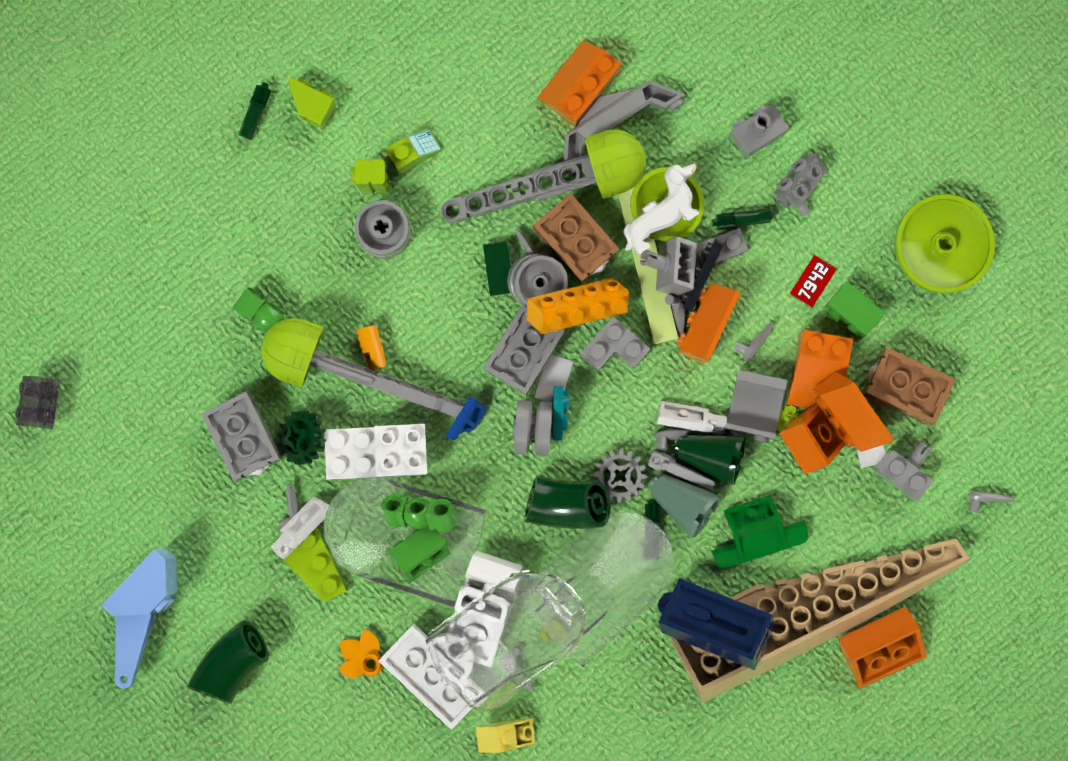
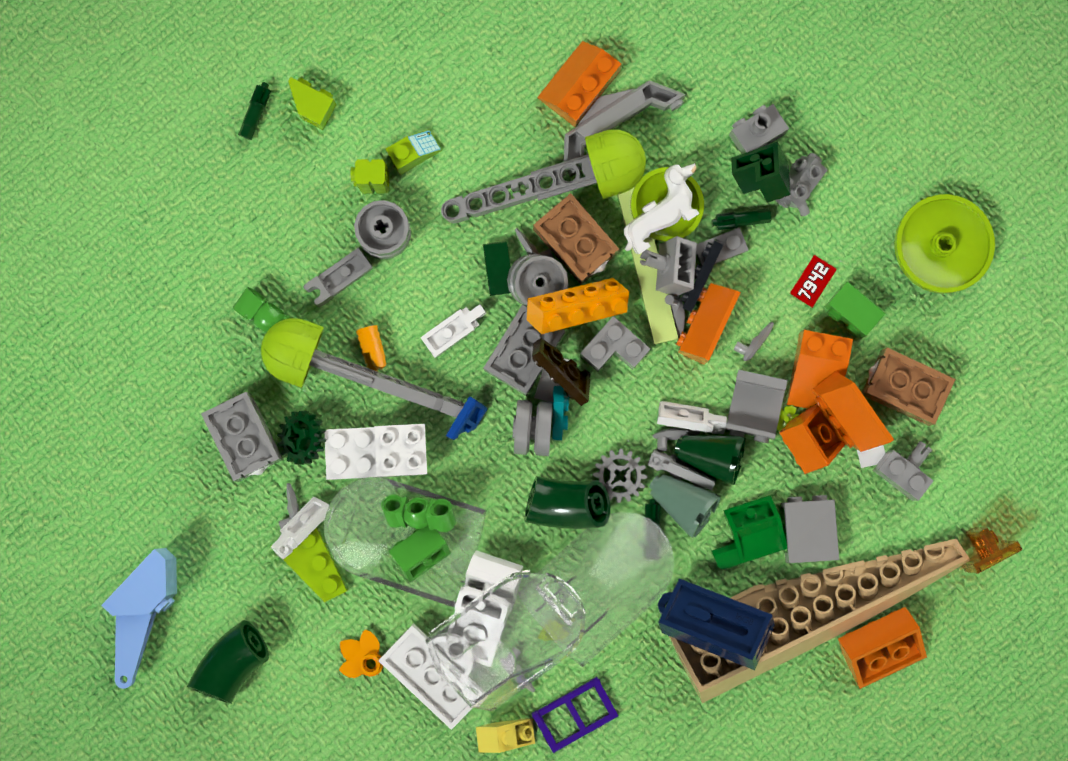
(37, 402): brick -> none
(339, 277): none -> light grey plate
(452, 330): none -> white hinge
(537, 715): none -> dark purple window
(562, 372): none -> dark brown wing
(763, 170): none -> dark green brick
(810, 530): none -> light grey panel
(978, 497): light grey bar -> none
(988, 549): none -> clear orange bracket

